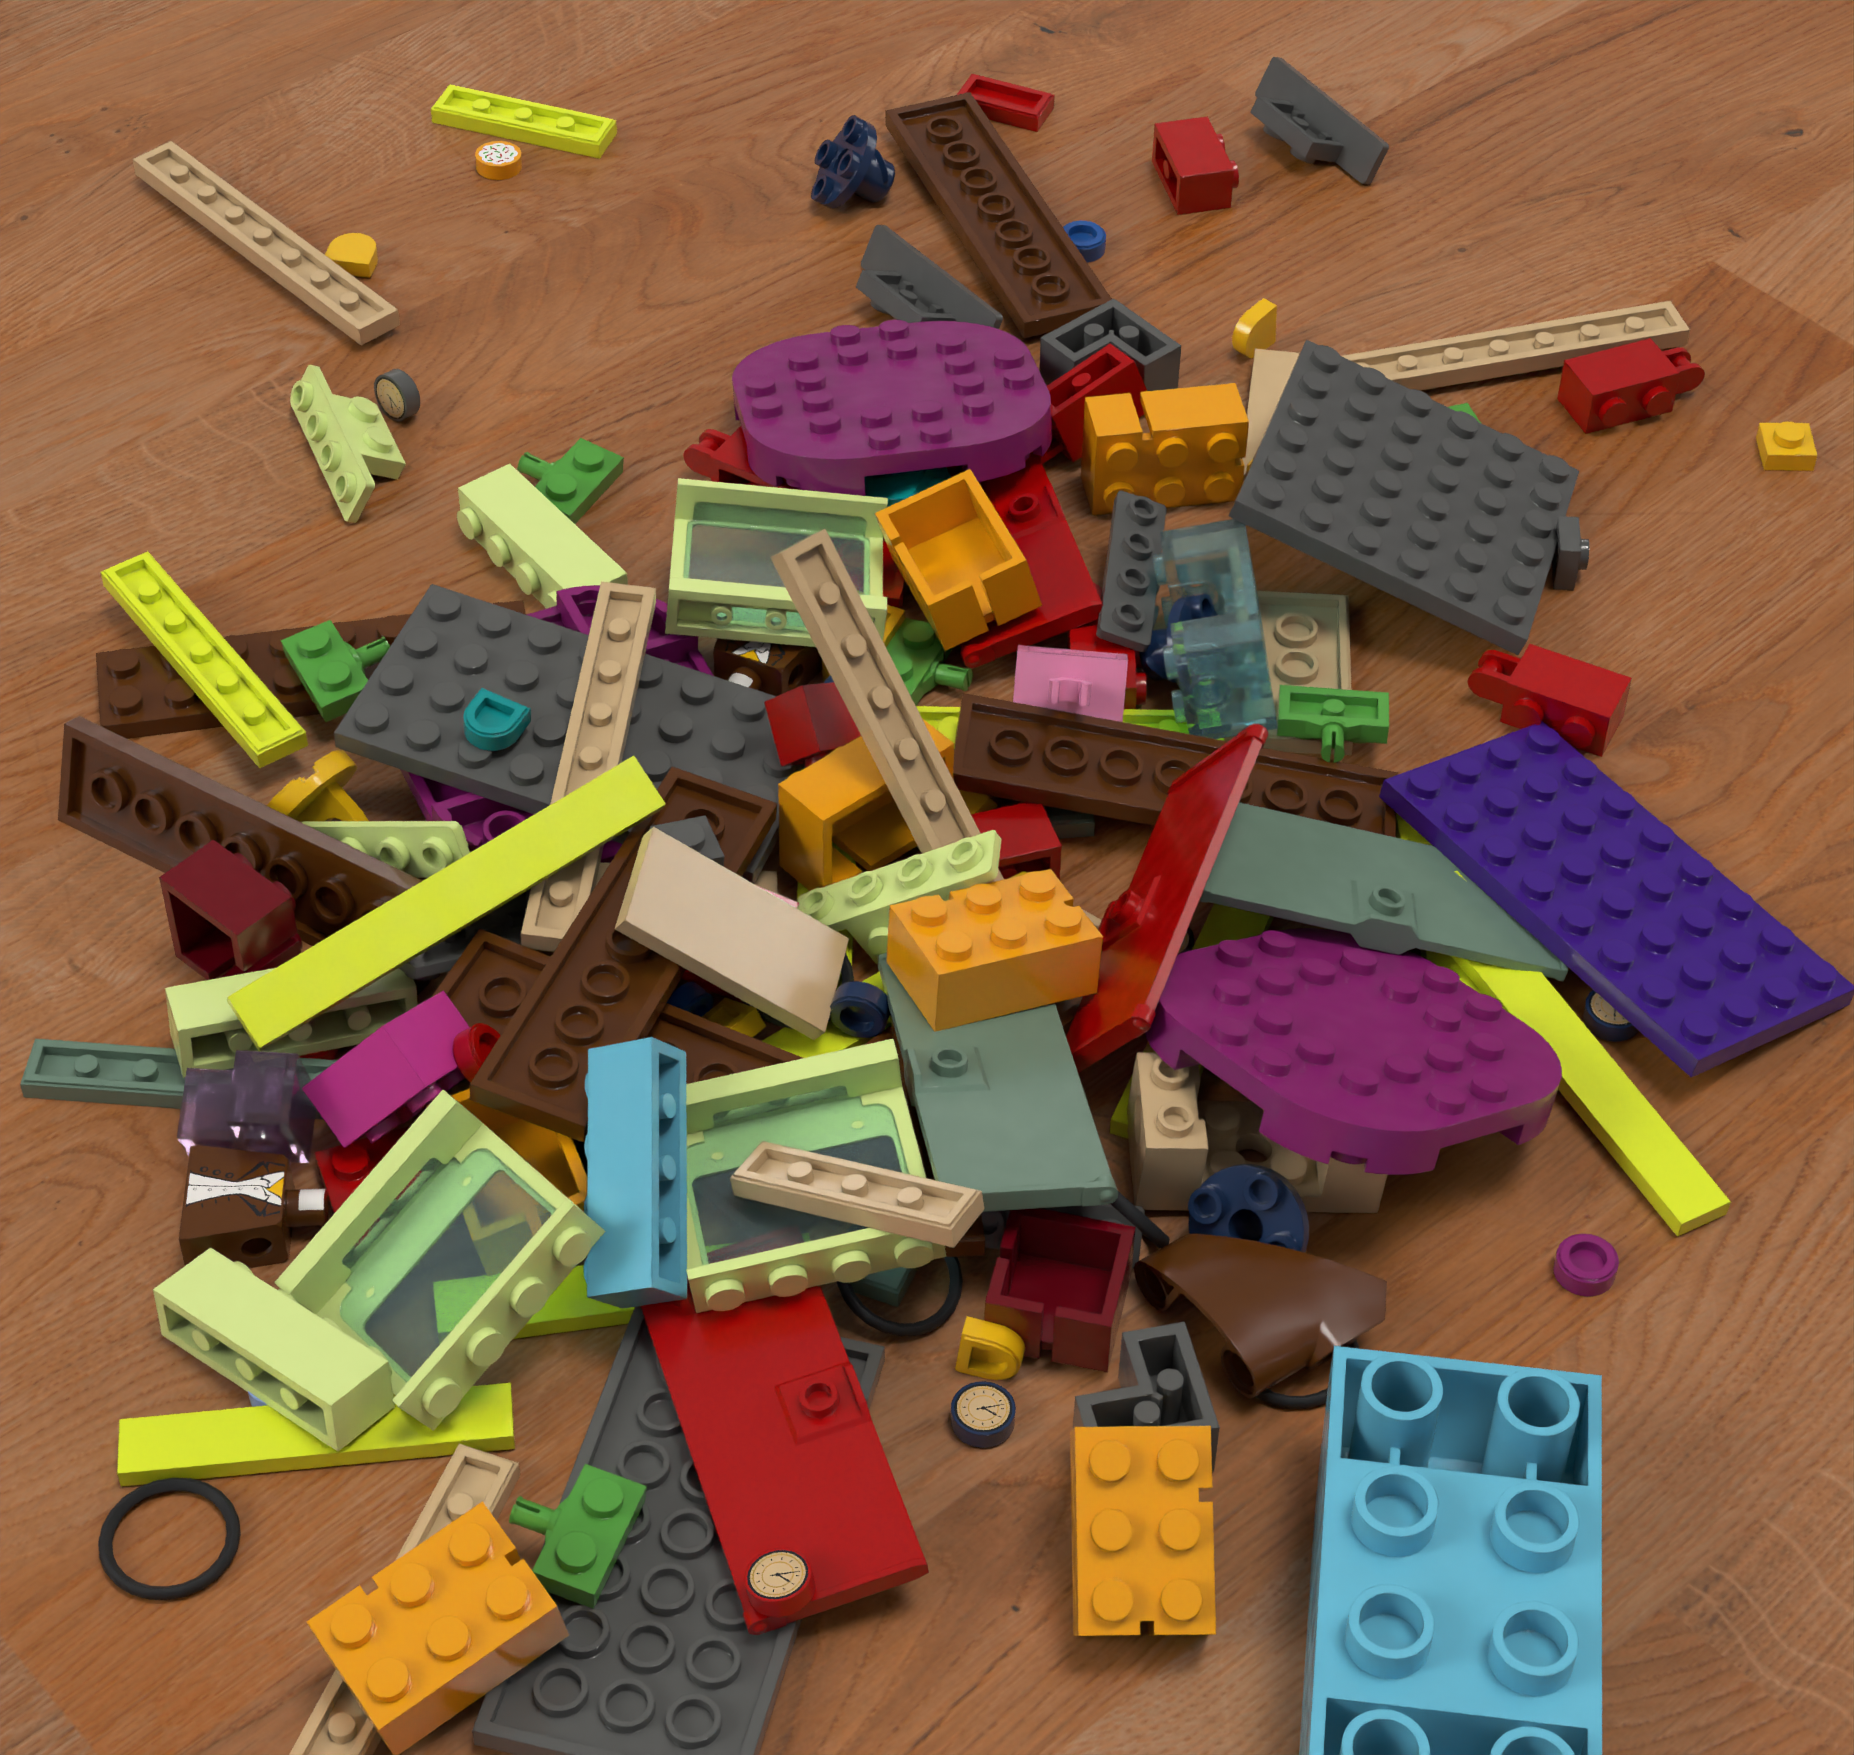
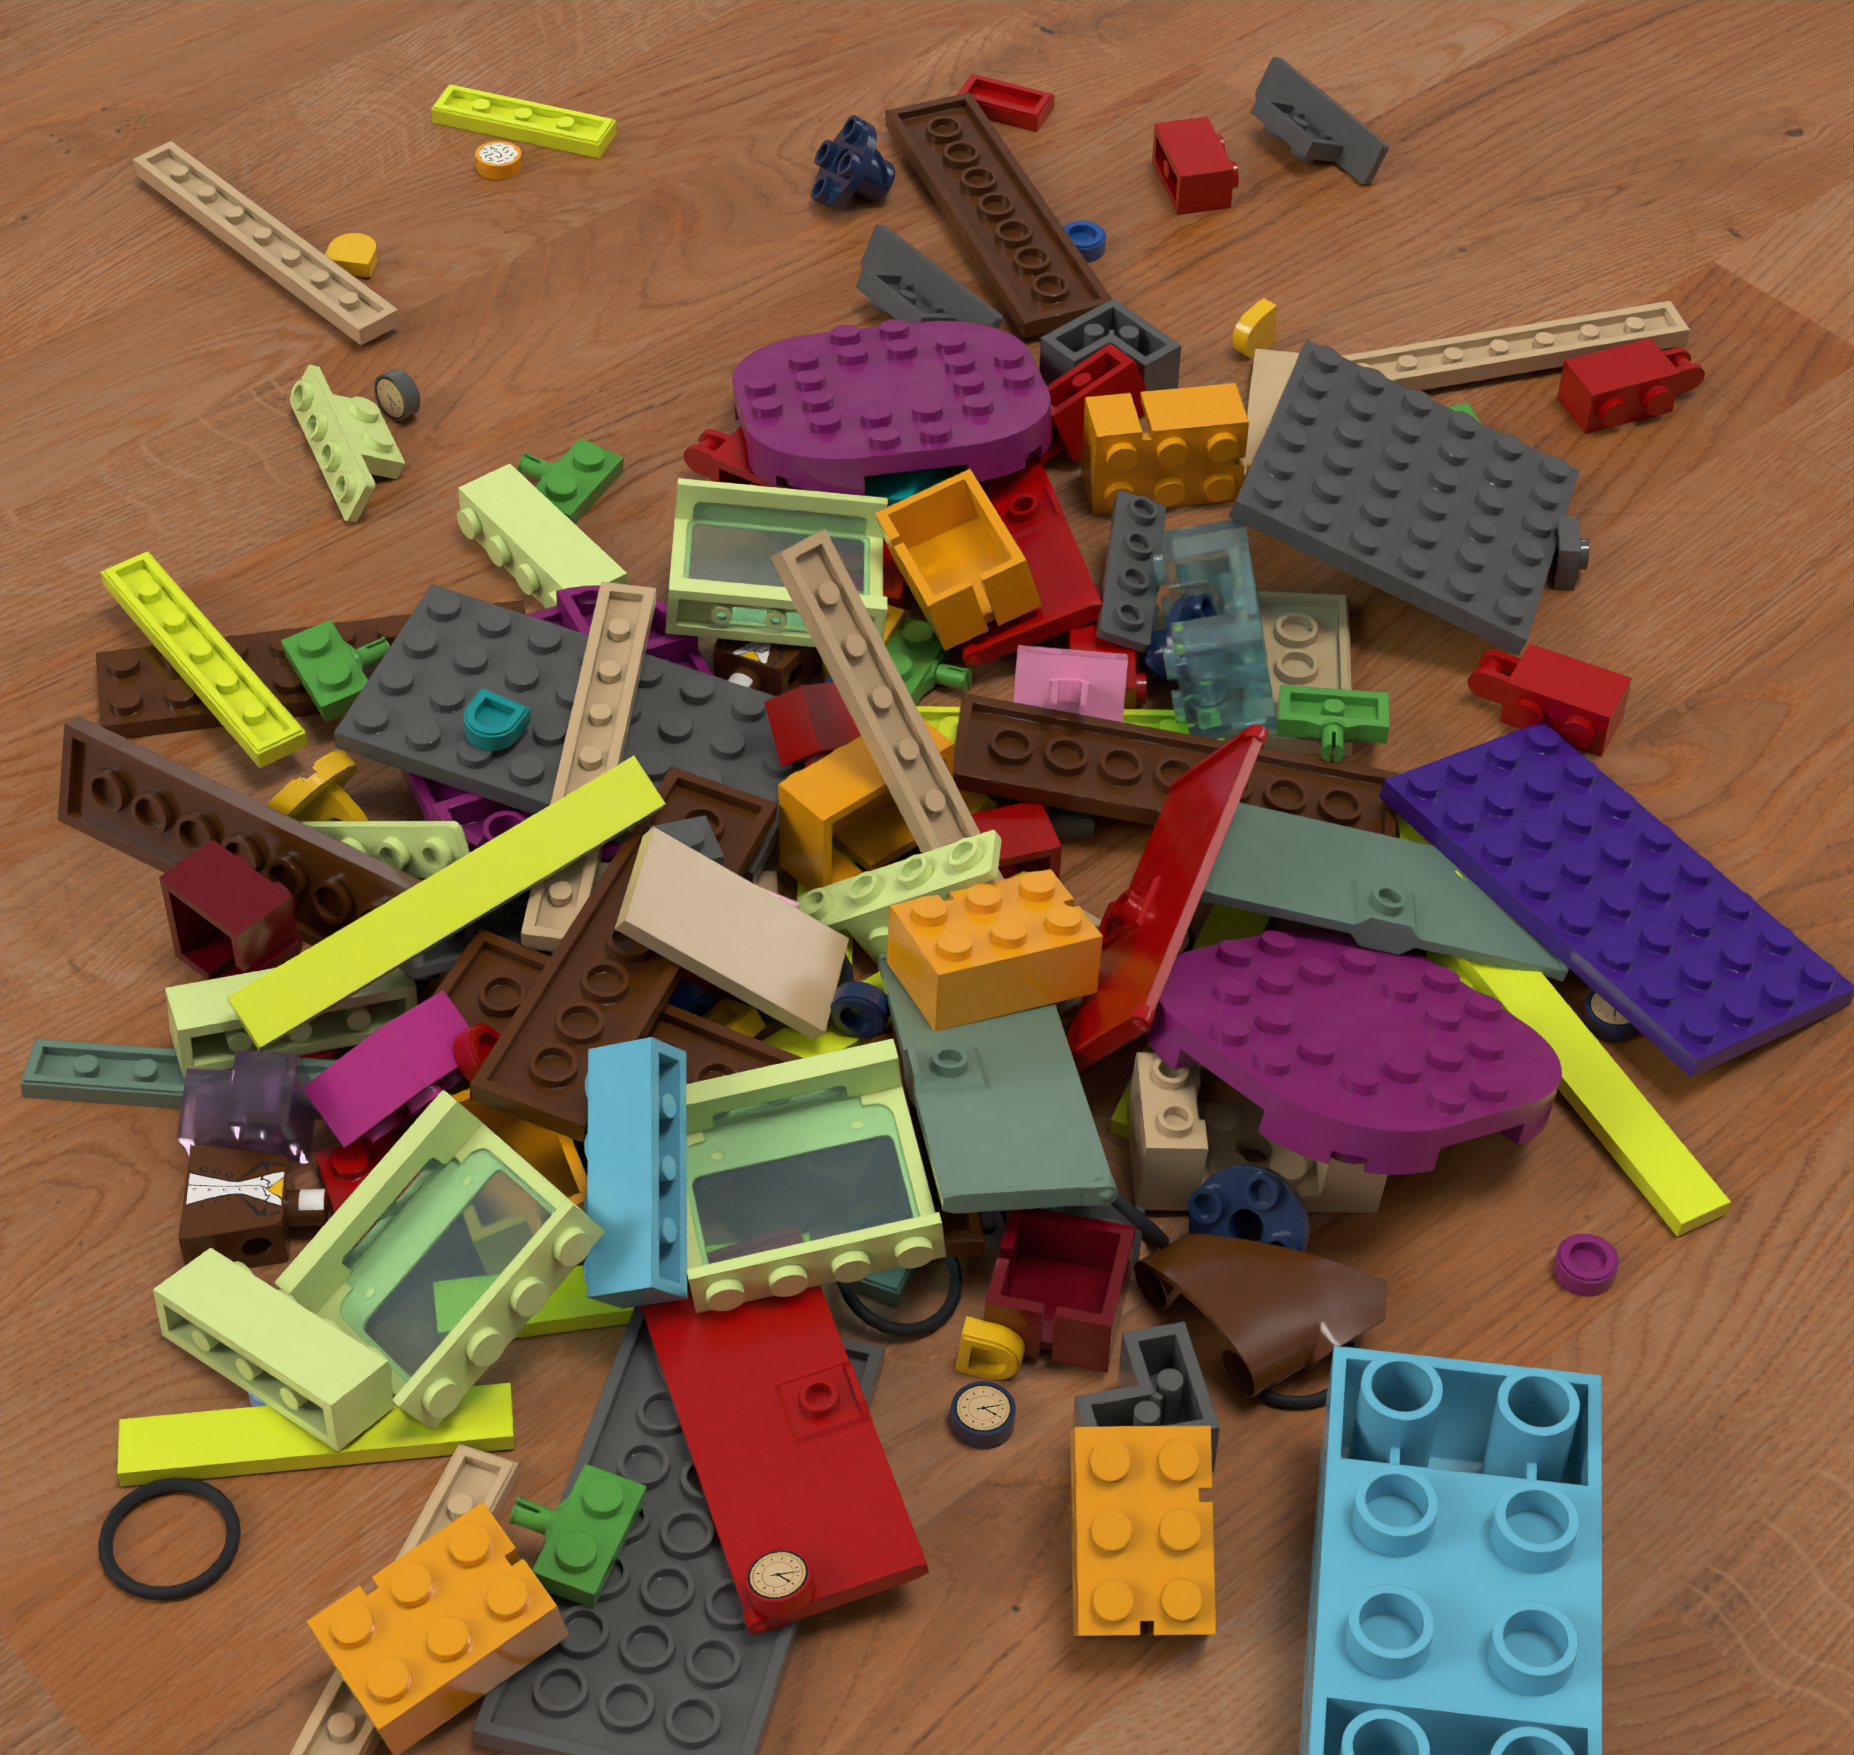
(858, 1193): tan tile -> none
(1786, 446): yellow plate -> none

